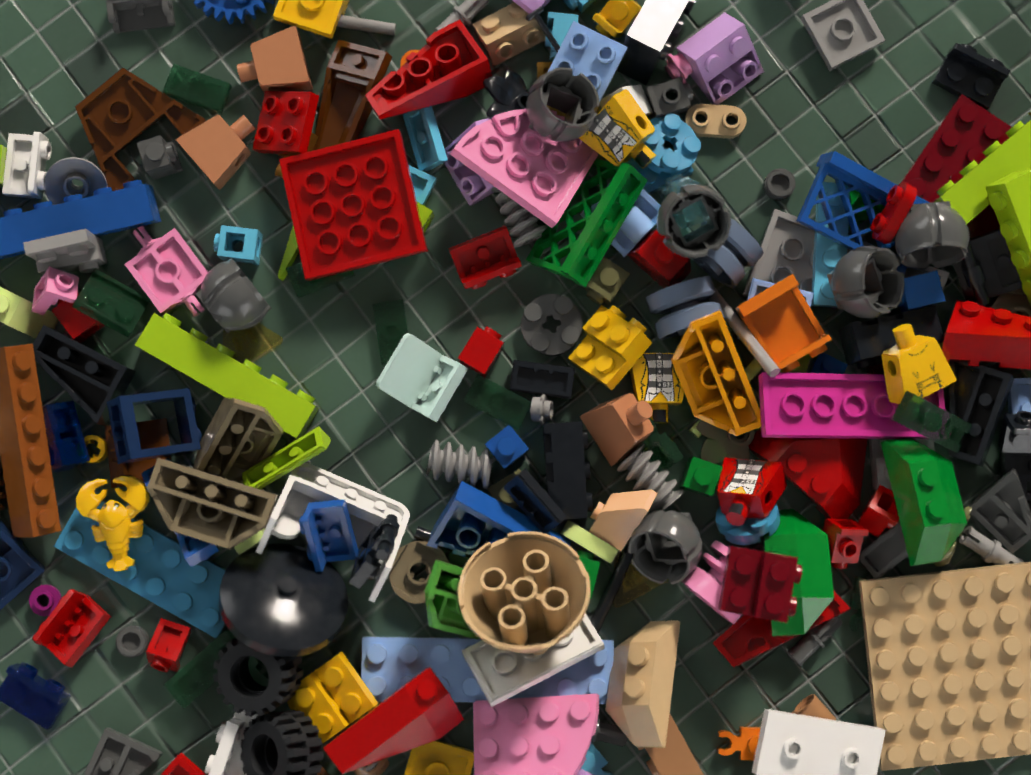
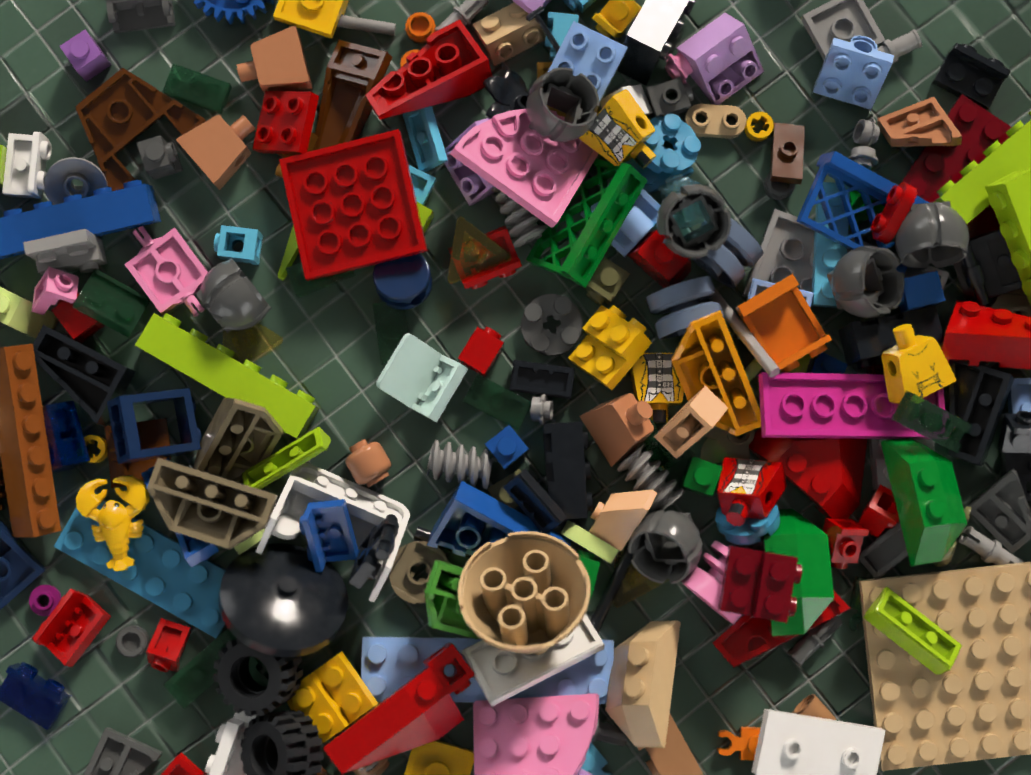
(85, 55): none -> medium lavender brick
(368, 463): none -> nougat head
(403, 281): none -> dark blue head
(420, 27): none -> orange plate
(450, 655): none -> red brick
(473, 252): none -> clear yellow piece
(691, 422): none -> light nougat slope
(754, 118): none -> yellow bush
(787, 153): none -> reddish brown plate
(853, 71): none -> light blue plate
(864, 156): none -> light grey plate
(866, 132): none -> light grey plate
(901, 45): none -> light grey pin
(913, 632): none -> lime slope
(920, 126): none -> nougat wing

